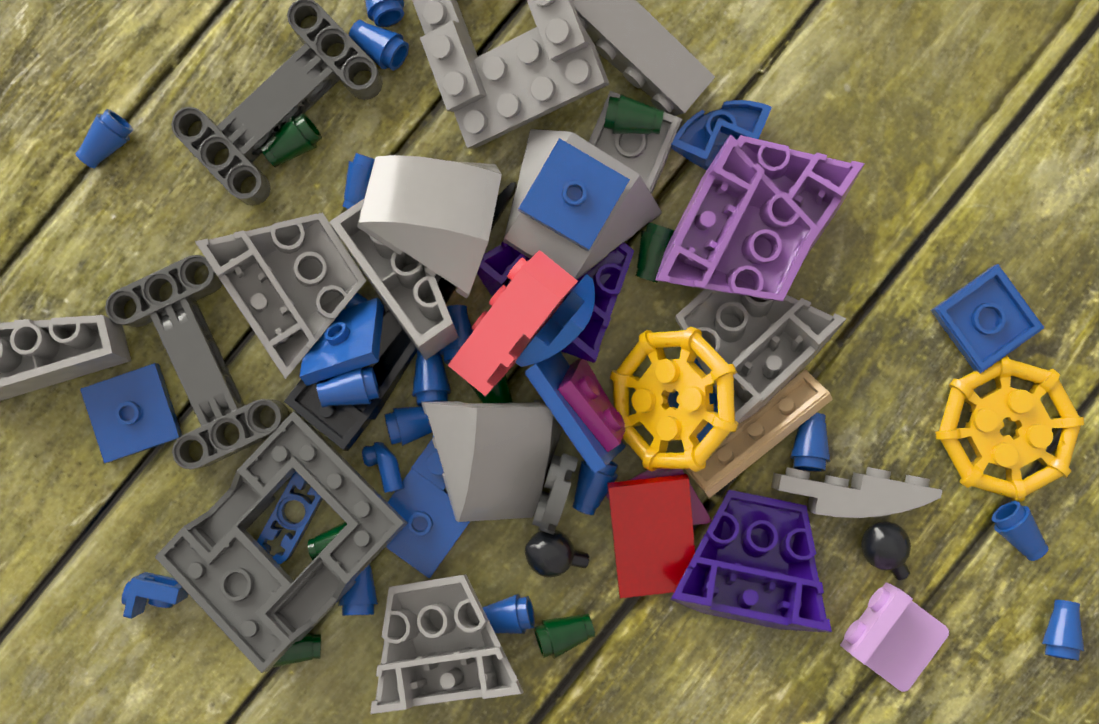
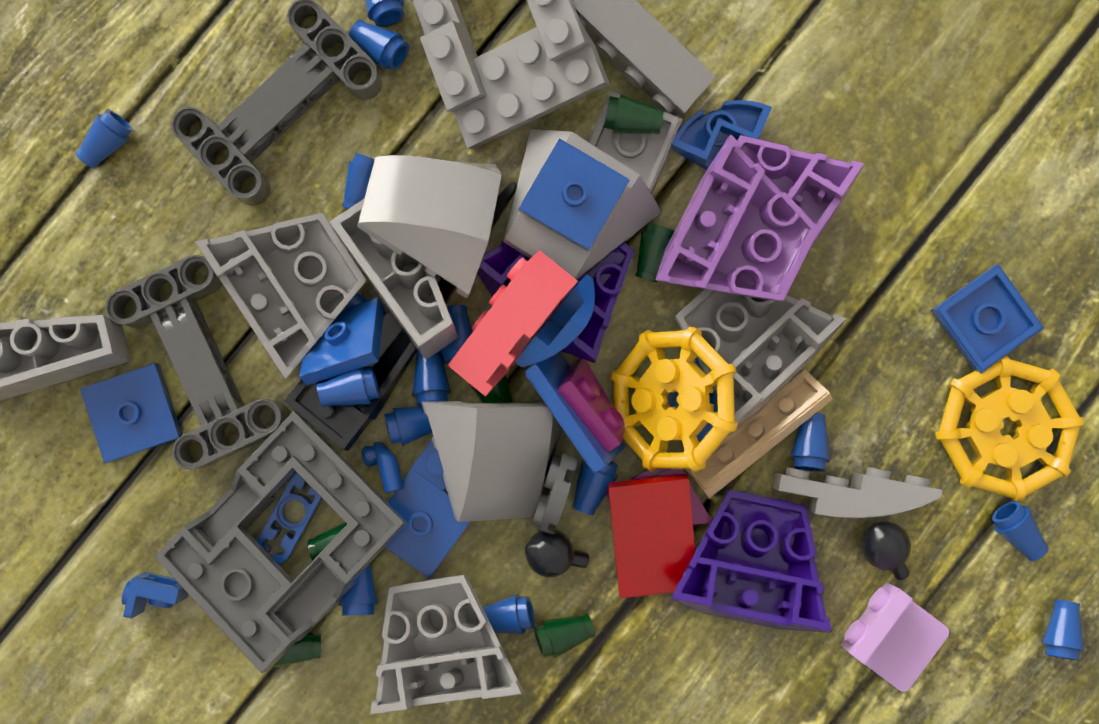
(292, 140): dark green cone -> none

